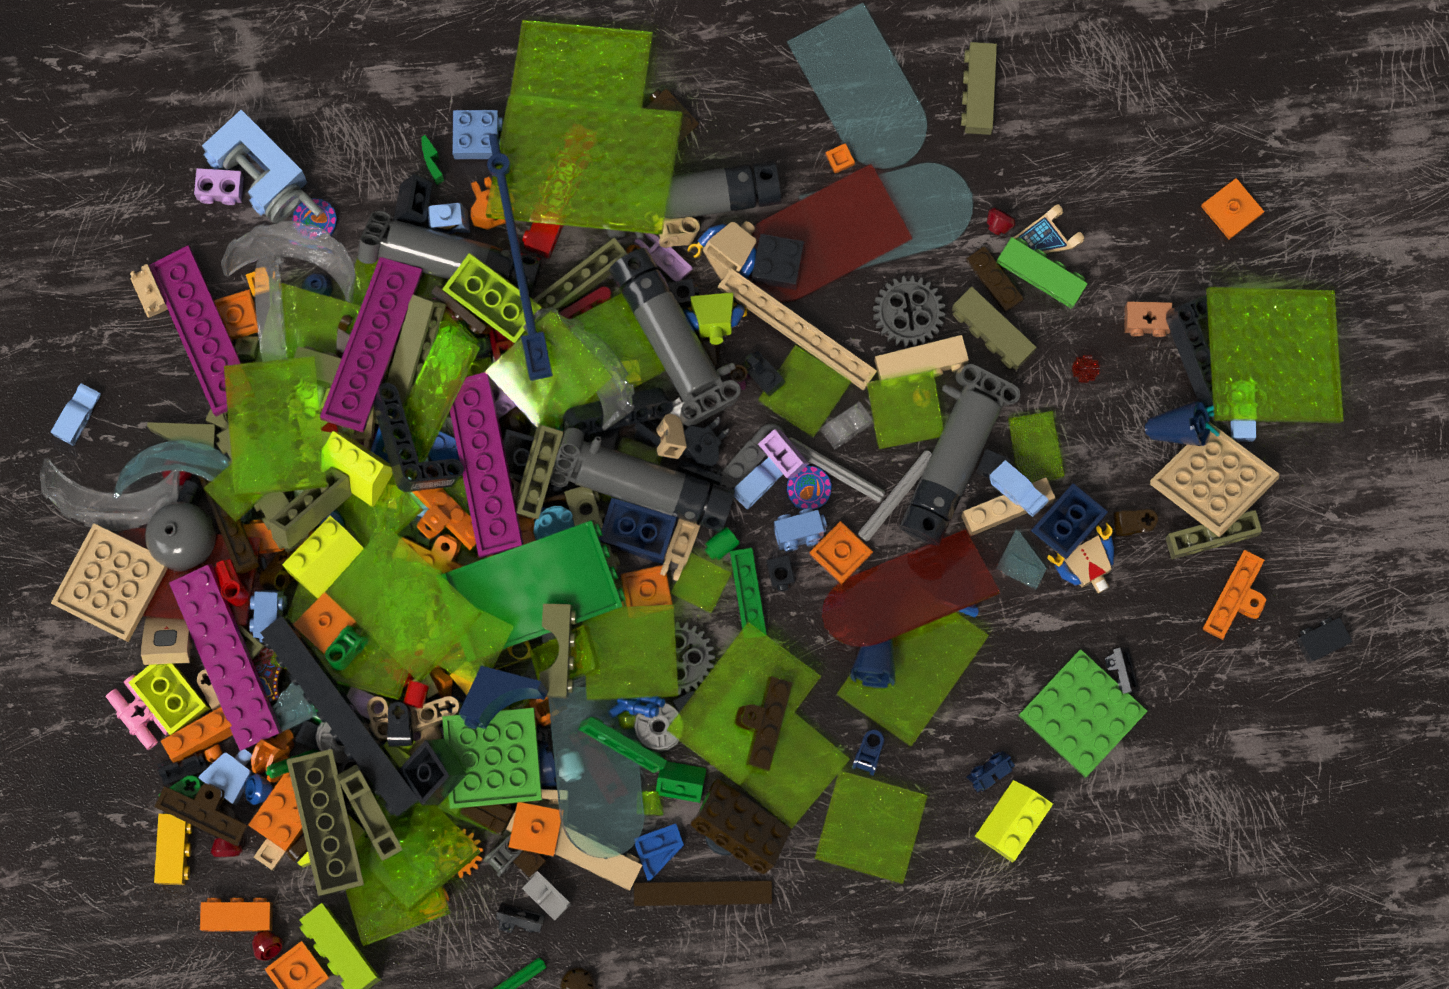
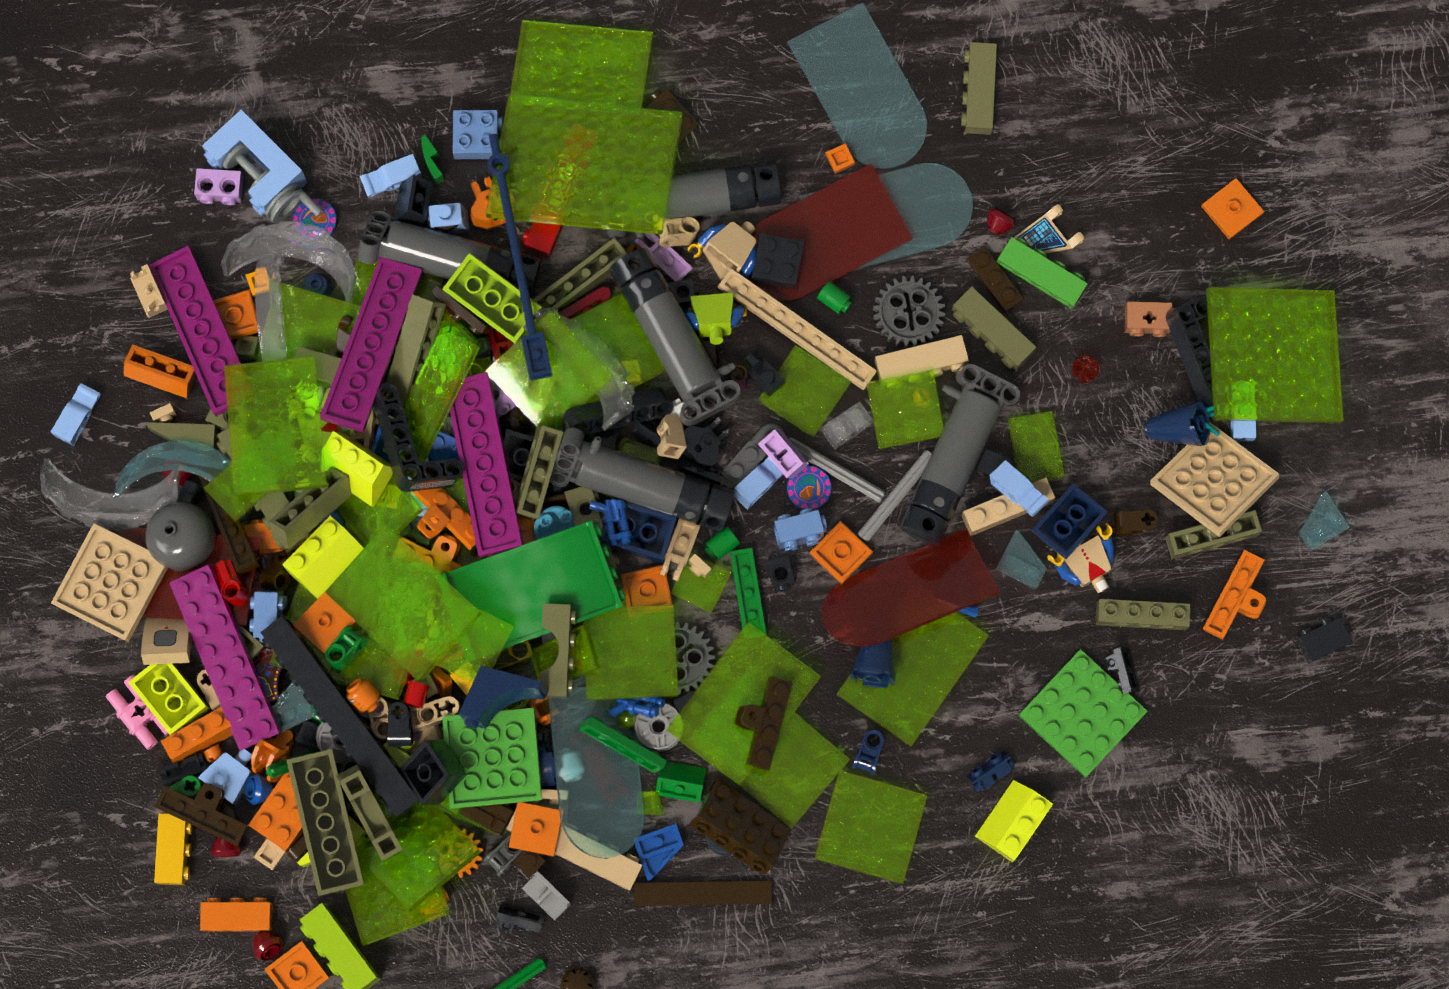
(159, 371): none -> orange brick
(163, 414): none -> tan plate
(363, 695): none -> orange head
(390, 175): none -> light blue piece
(613, 512): none -> blue piece
(699, 567): none -> tan plate
(835, 298): none -> green brick
(1142, 614): none -> olive brick
(1322, 523): none -> clear light blue wing

